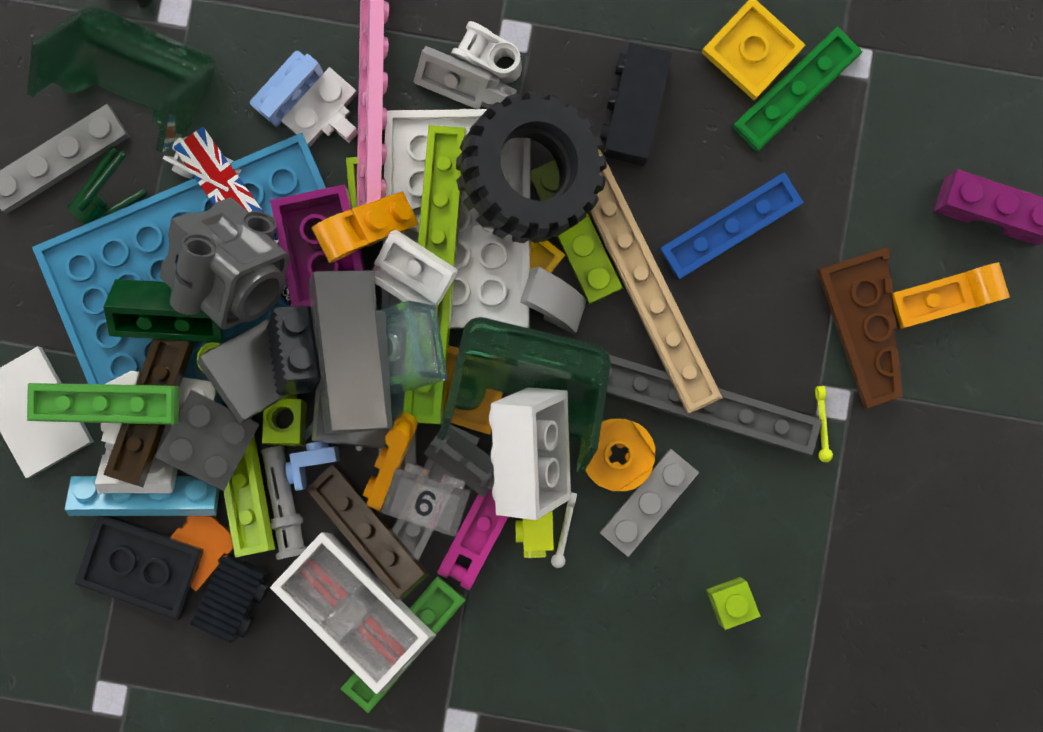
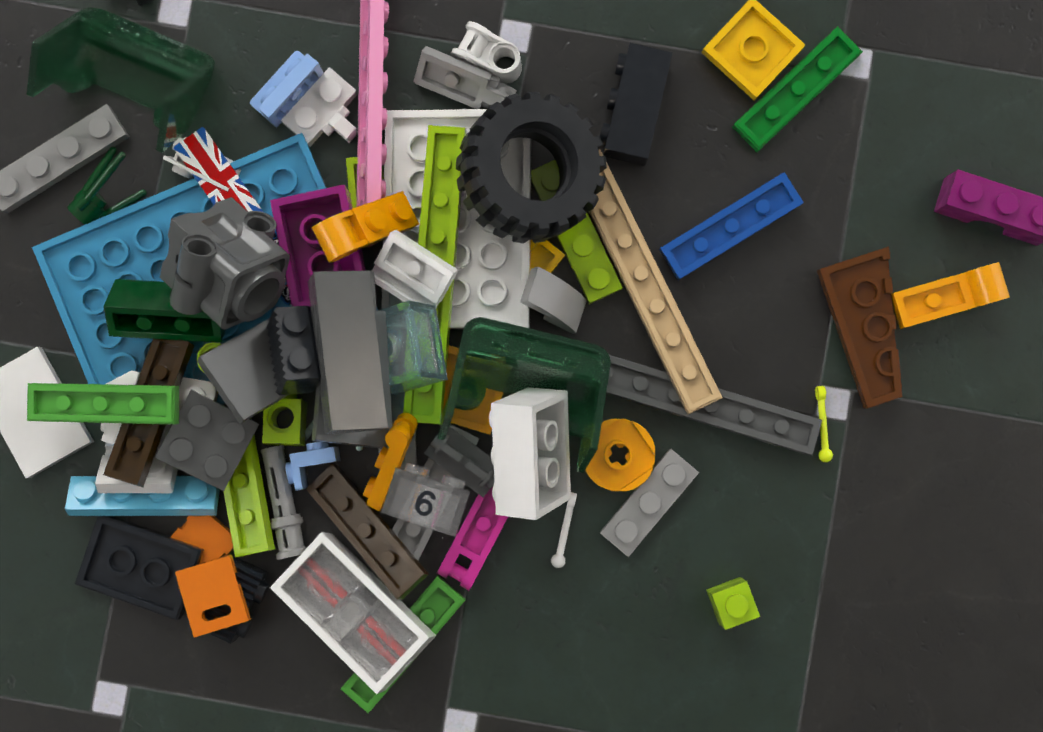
(209, 587): none -> orange piece
(535, 535): neon yellow brick -> none

